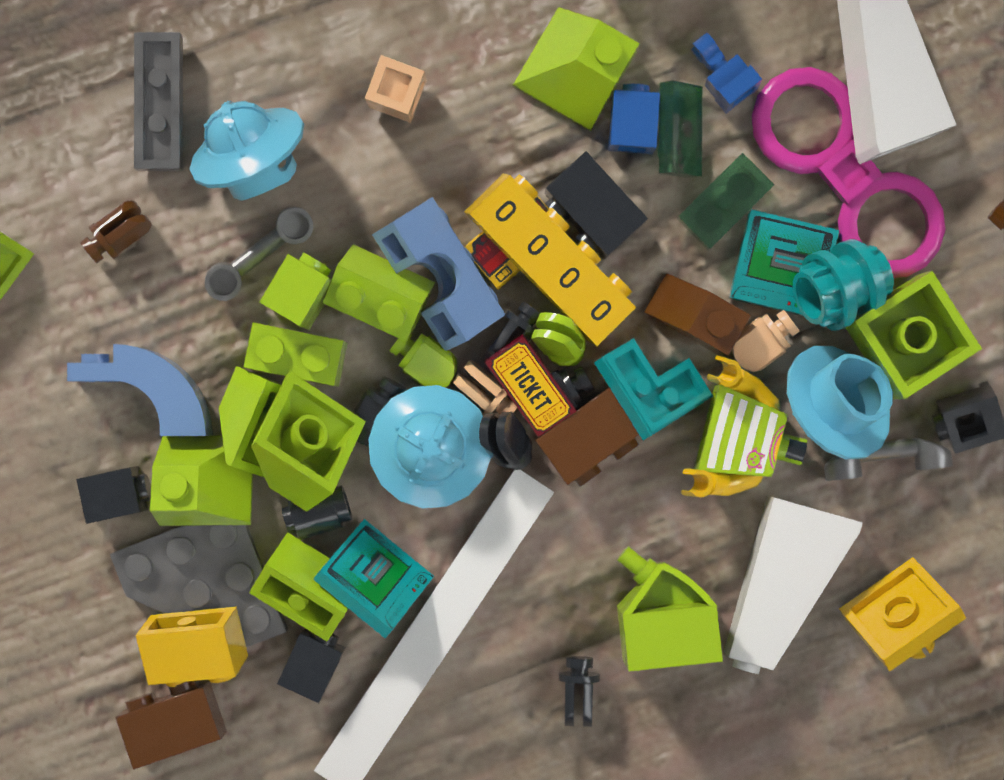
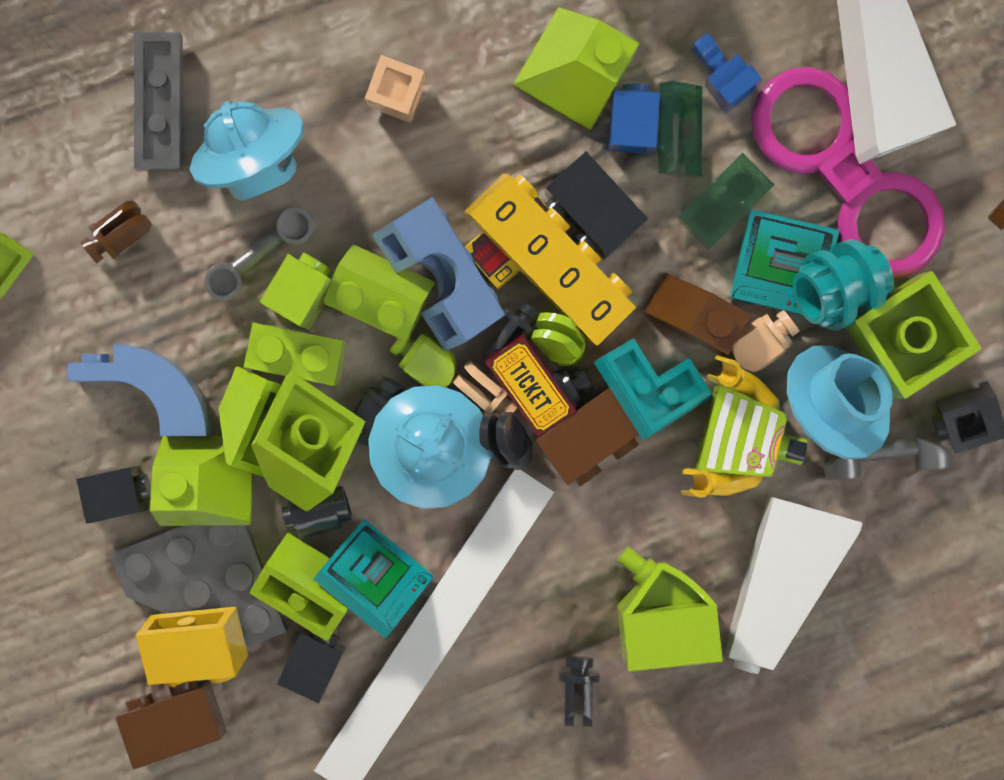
(902, 614): yellow tile -> none

